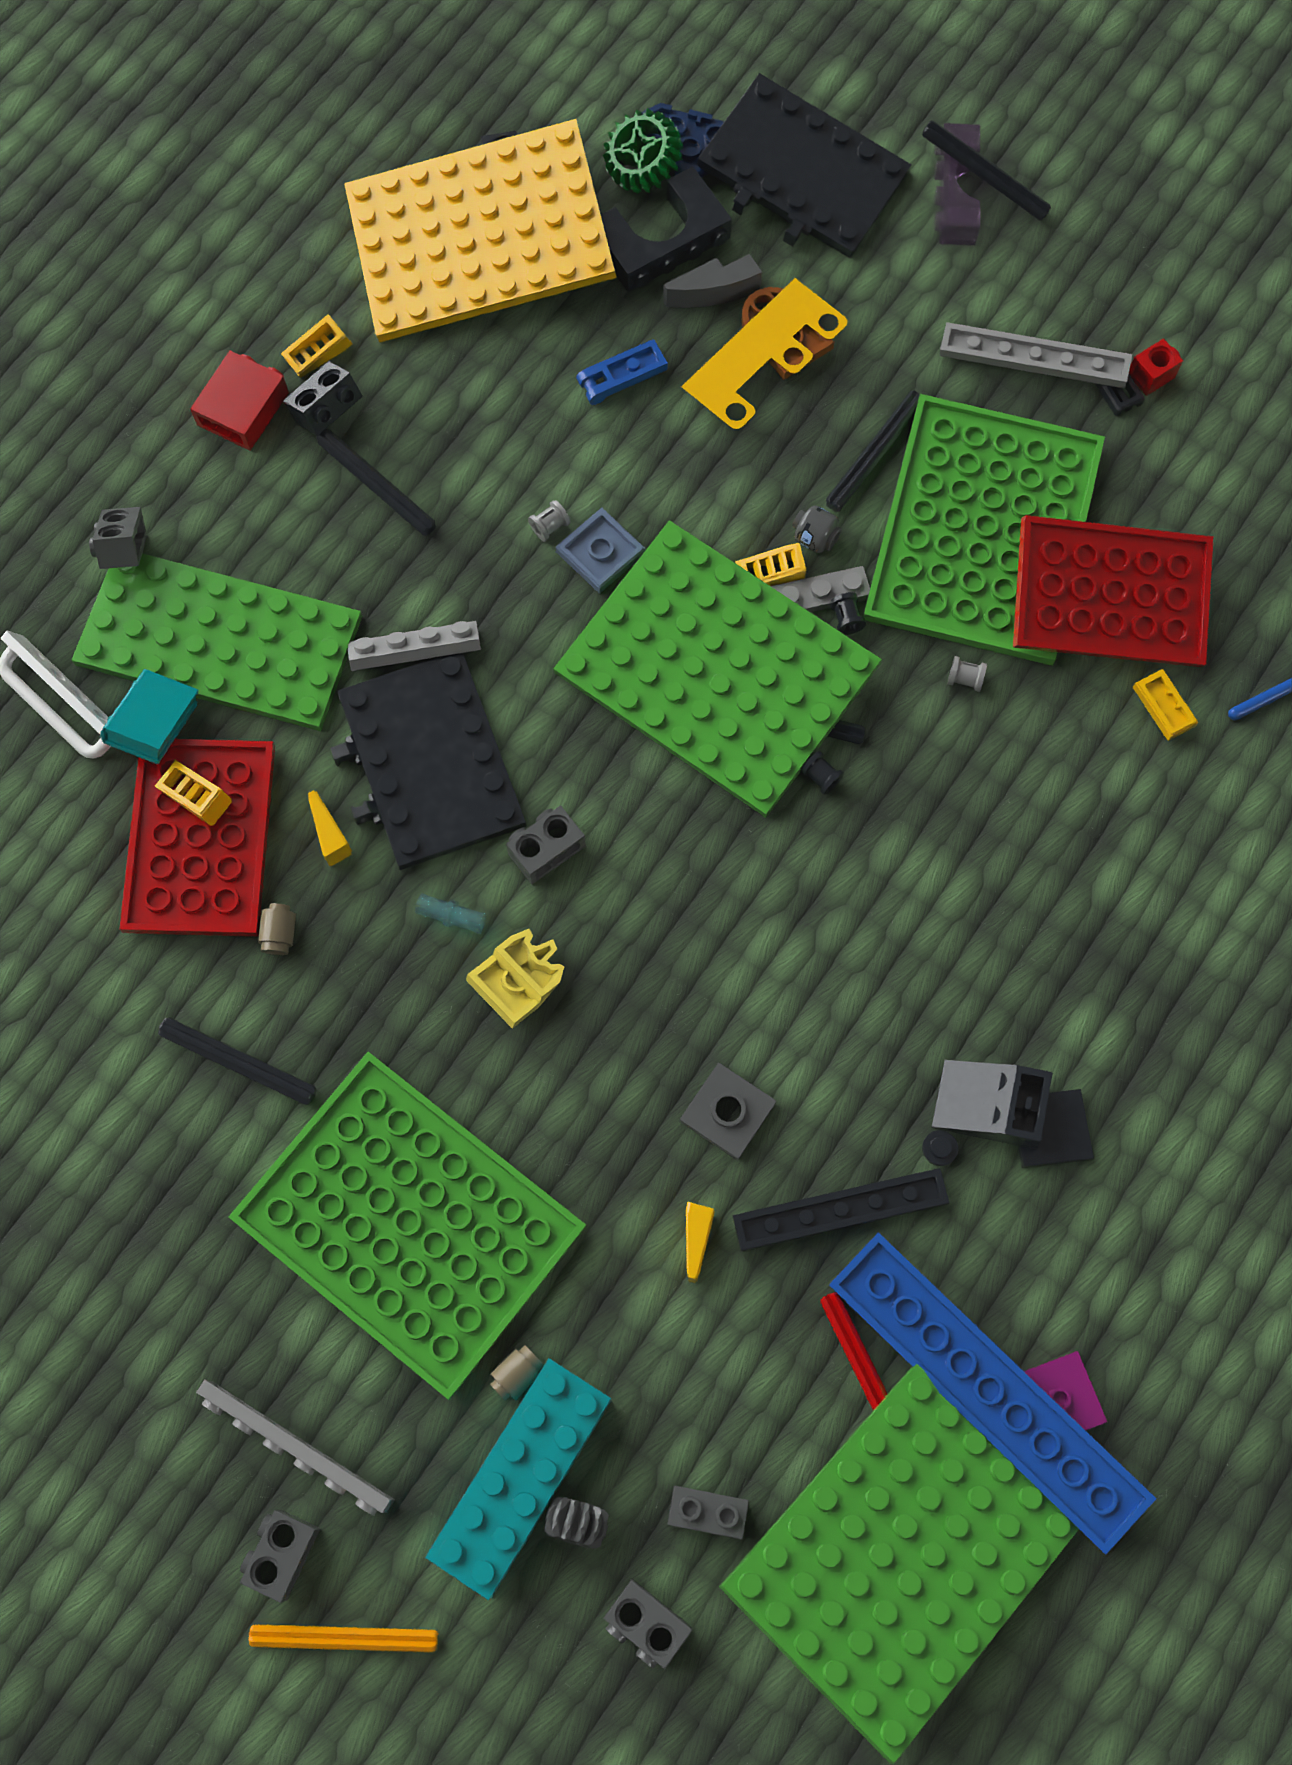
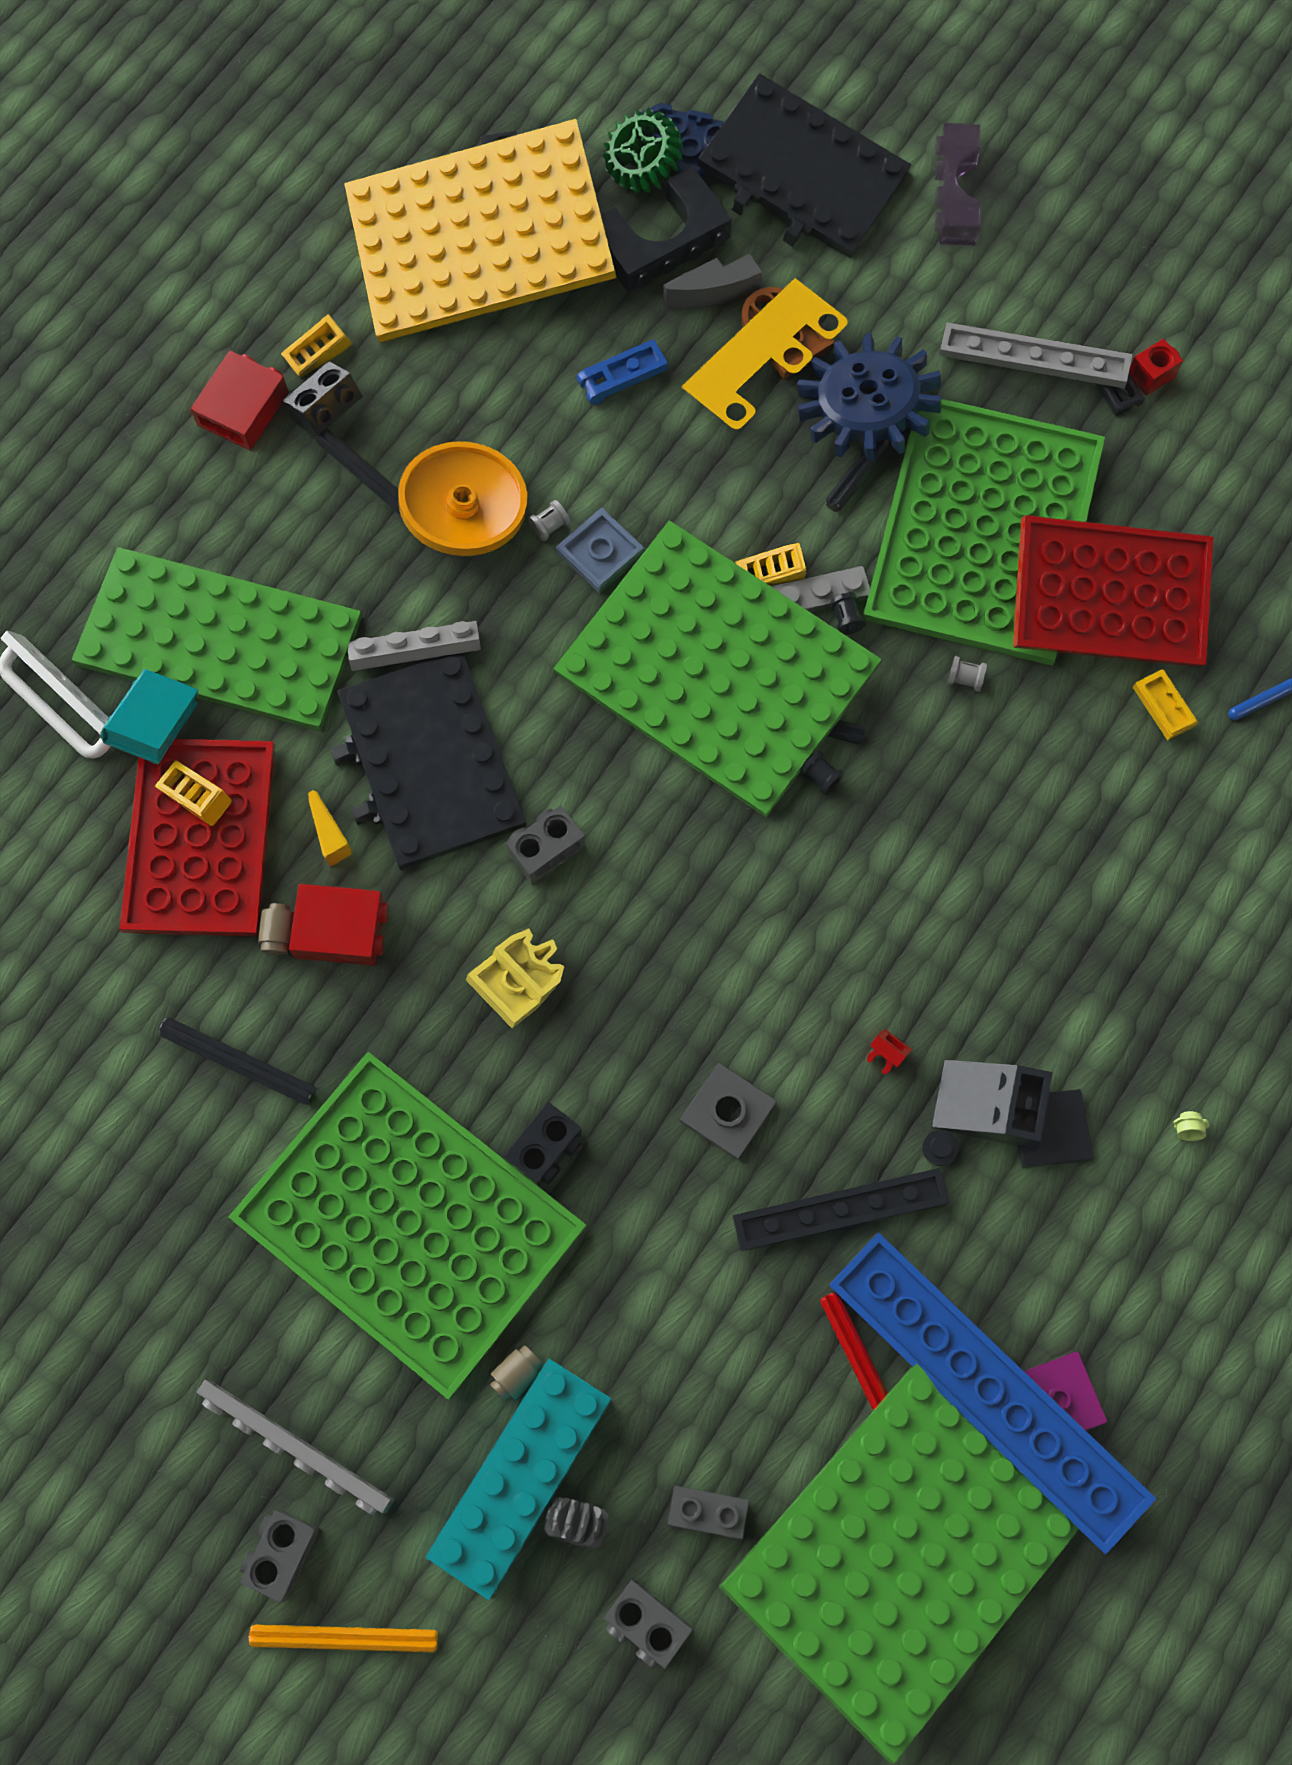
(118, 538): dark grey brick -> none
(338, 924): none -> red brick
(450, 913): clear light blue pin -> none
(462, 498): none -> light orange dish
(535, 1140): none -> black brick
(698, 1228): yellow slope -> none
(817, 529): dark grey head -> none
(859, 416): none -> dark blue gear
(890, 1048): none -> red tile
(986, 170): black axle -> none
(1191, 1126): none -> yellowish green plate

